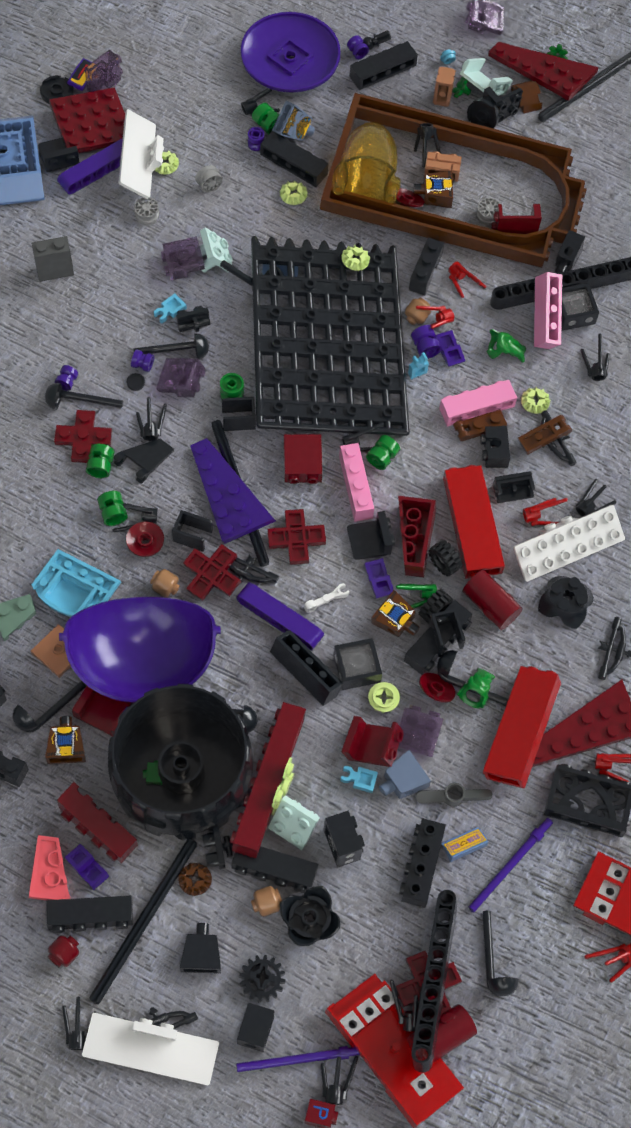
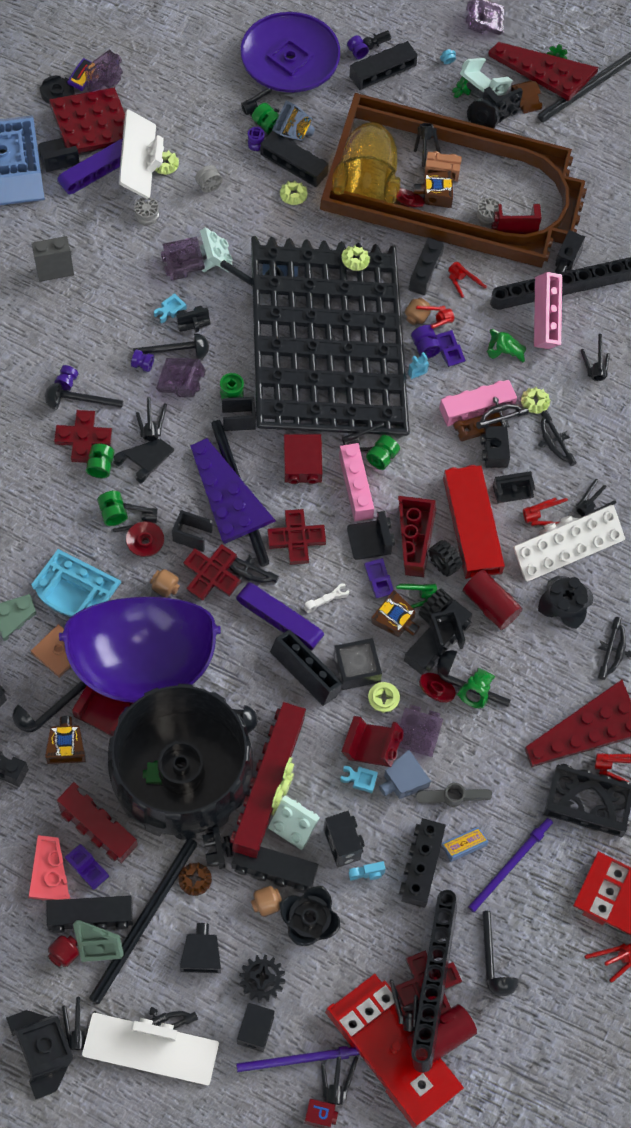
(43, 1048): none -> black piece
(97, 943): none -> sand green wing
(135, 382): black piece -> none
(371, 871): none -> medium azure plate
(444, 86): nougat brick -> none
(499, 408): none -> black piece
(522, 726): red brick -> none
(544, 434): reddish brown plate -> none
(578, 307): piece -> none

